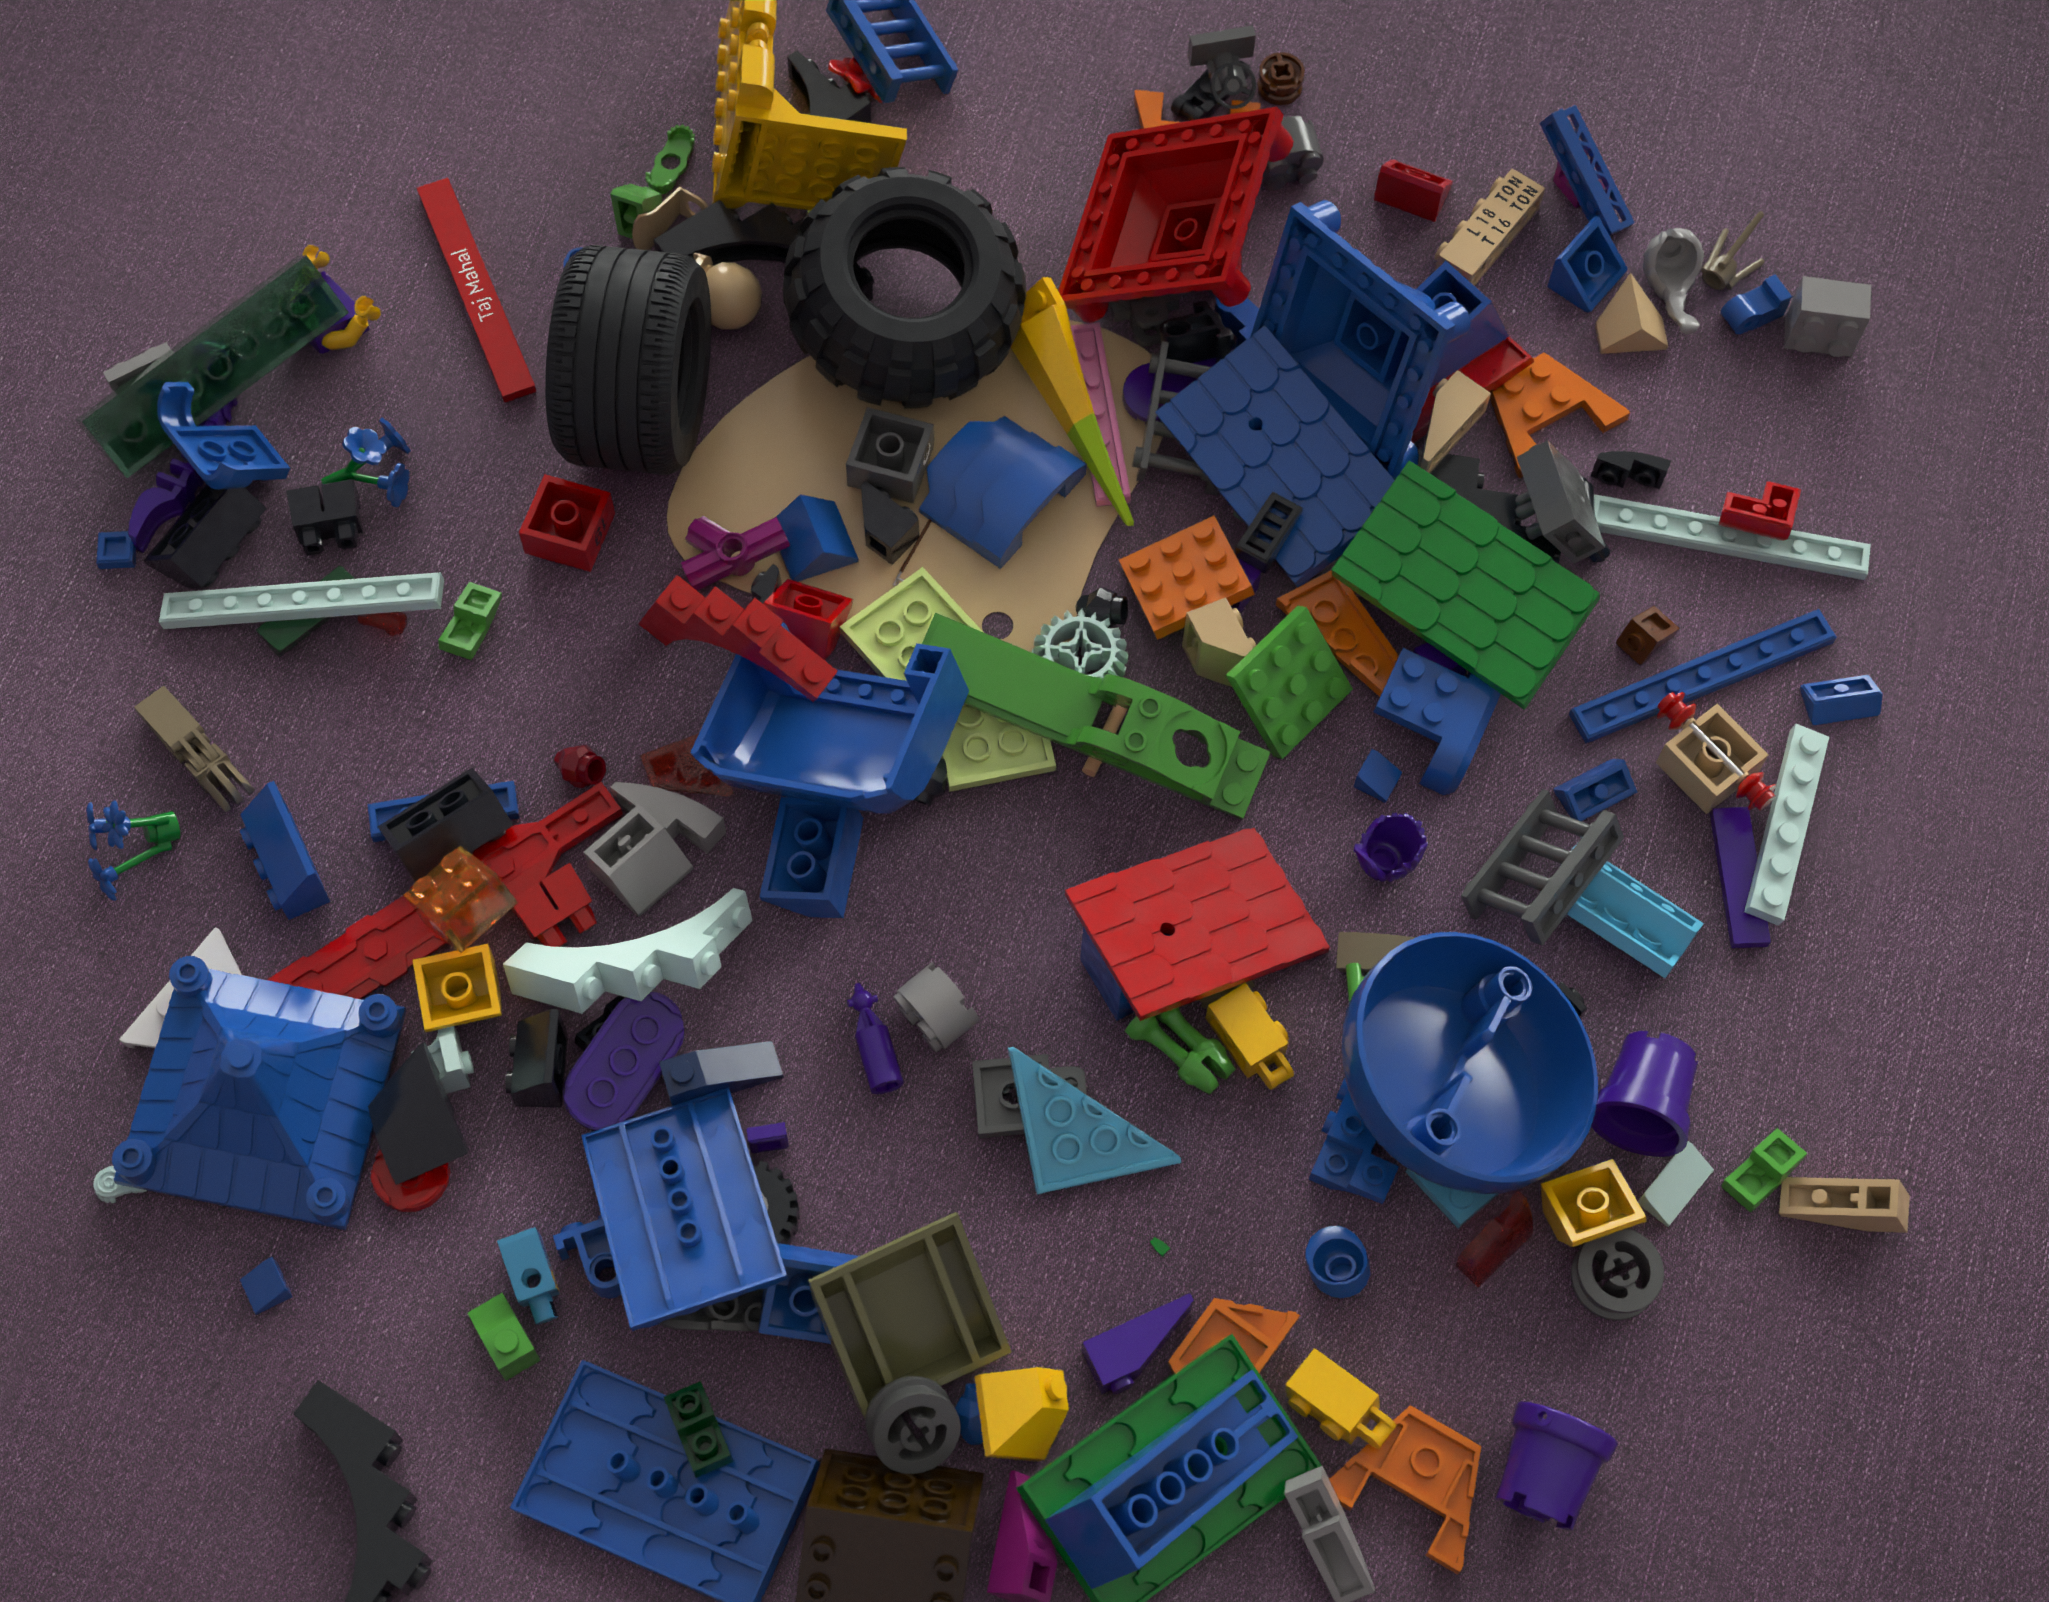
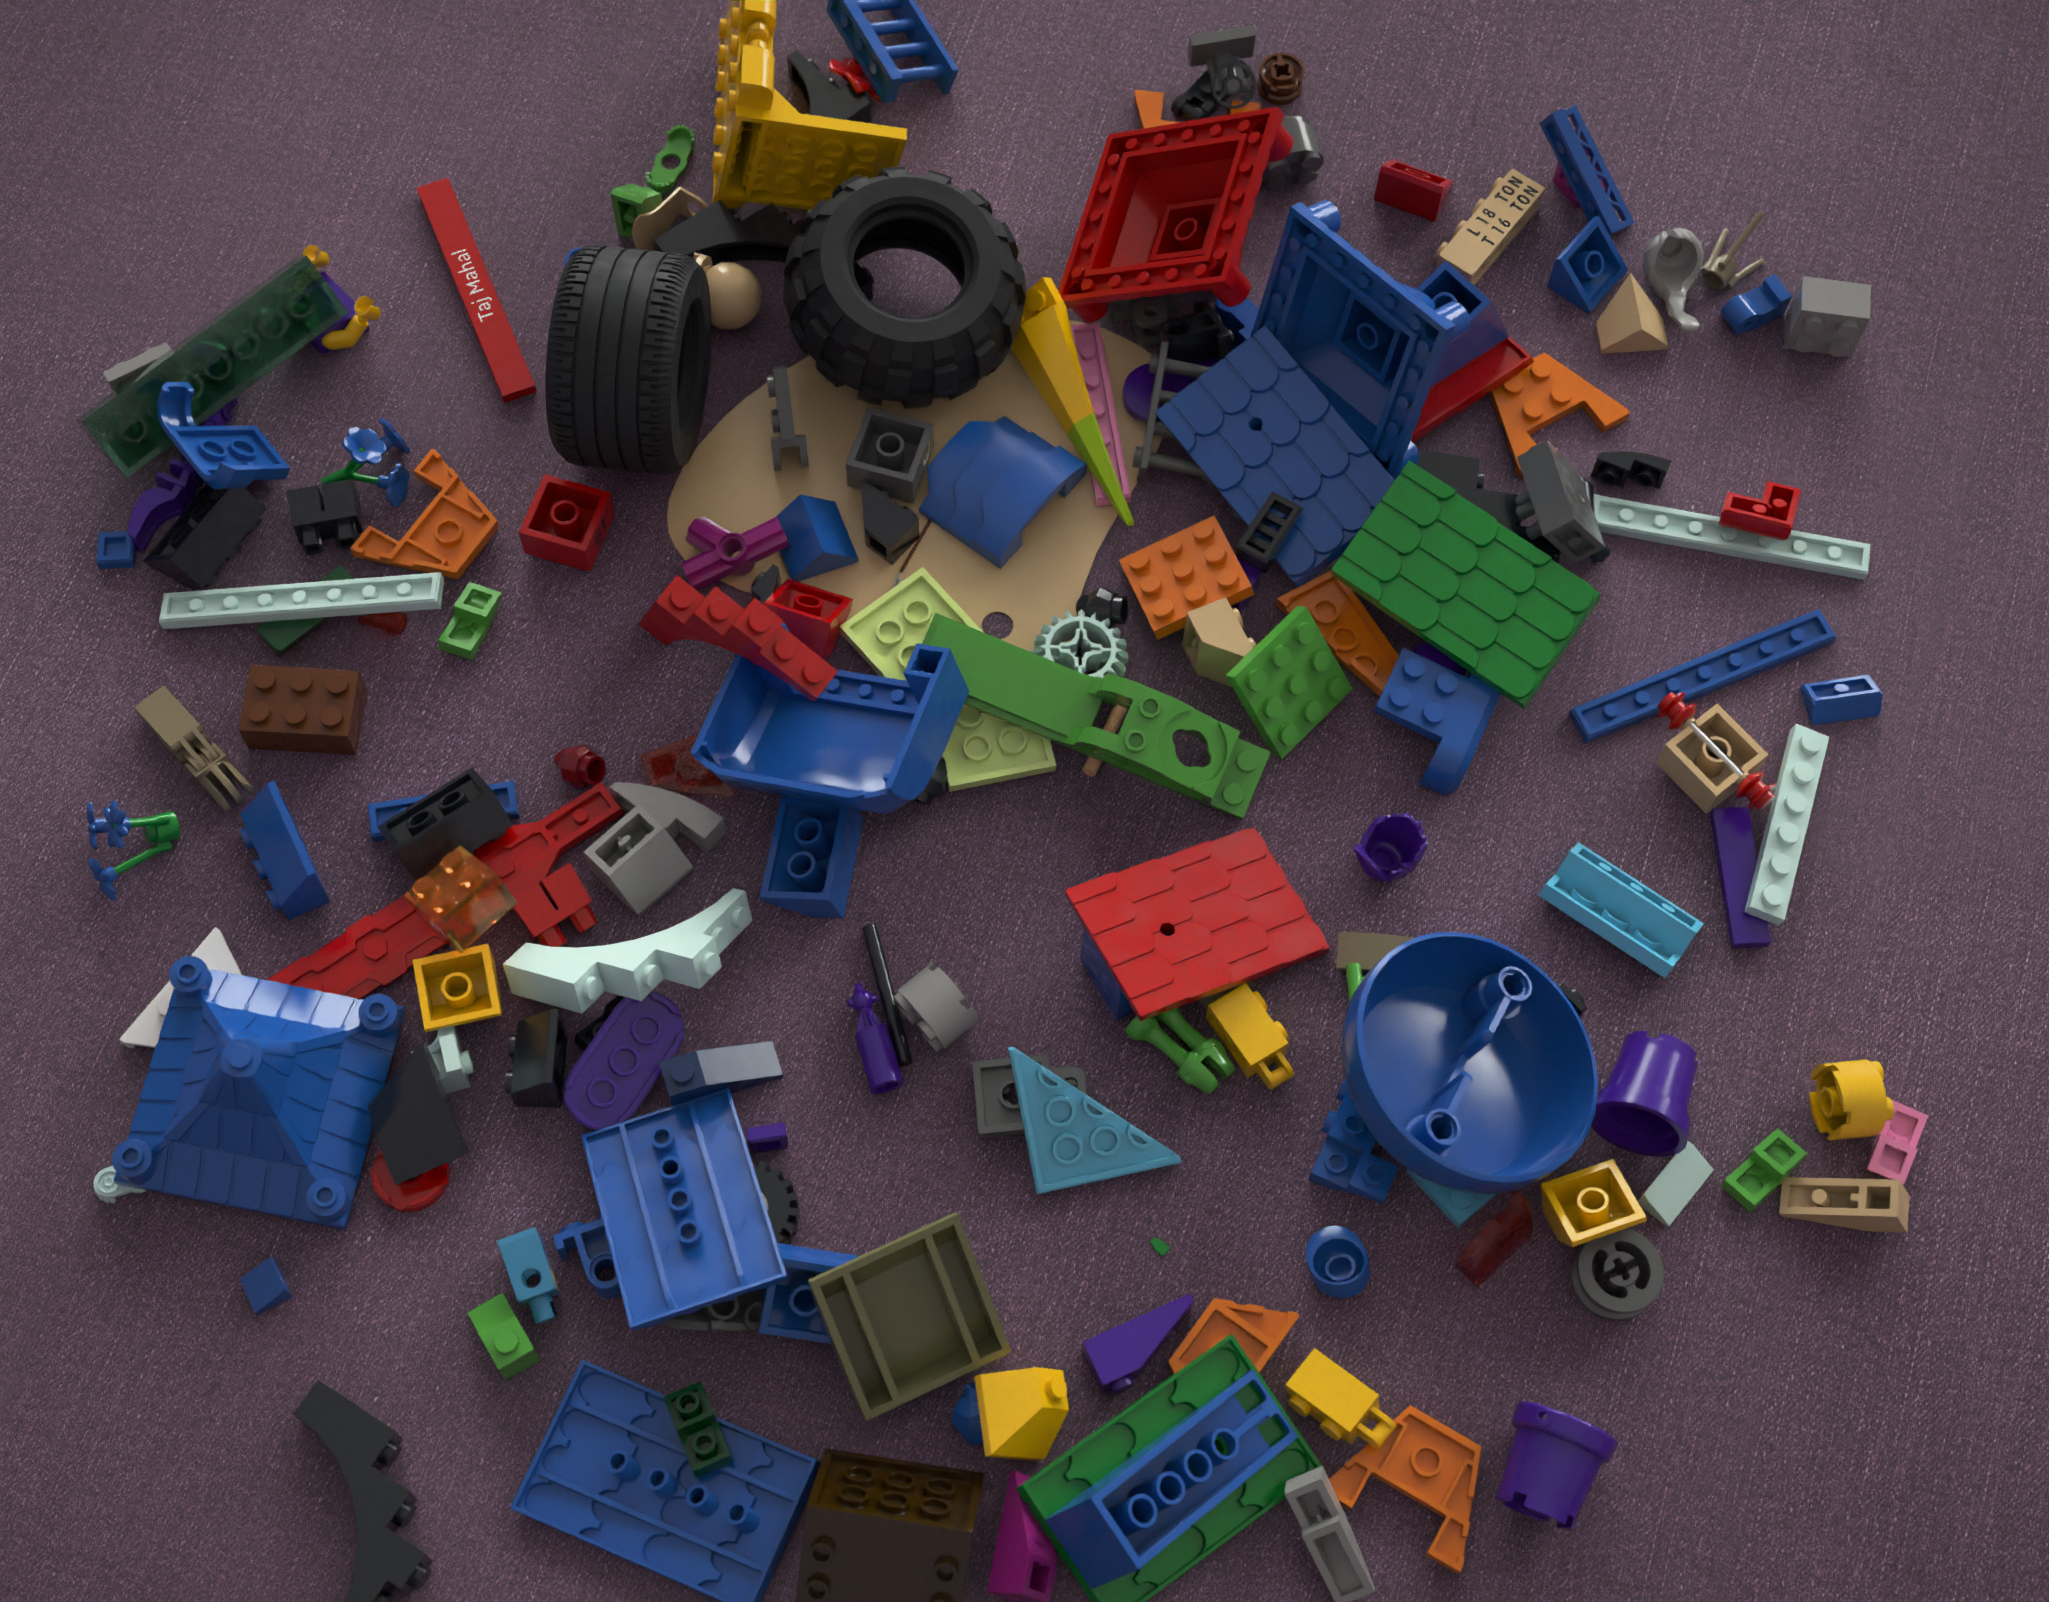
(303, 710): none -> reddish brown brick
(444, 535): none -> orange wing
(782, 417): none -> dark grey plate
(886, 994): none -> black bar
(895, 1438): dark grey wheel -> none
(1377, 776): blue slope -> none
(1455, 410): tan slope -> none
(1558, 891): dark grey fence -> none
(1596, 789): blue slope -> none
(1646, 634): reddish brown bracket -> none
(1850, 1099): none -> yellow brick
(1896, 1144): none -> bright pink slope

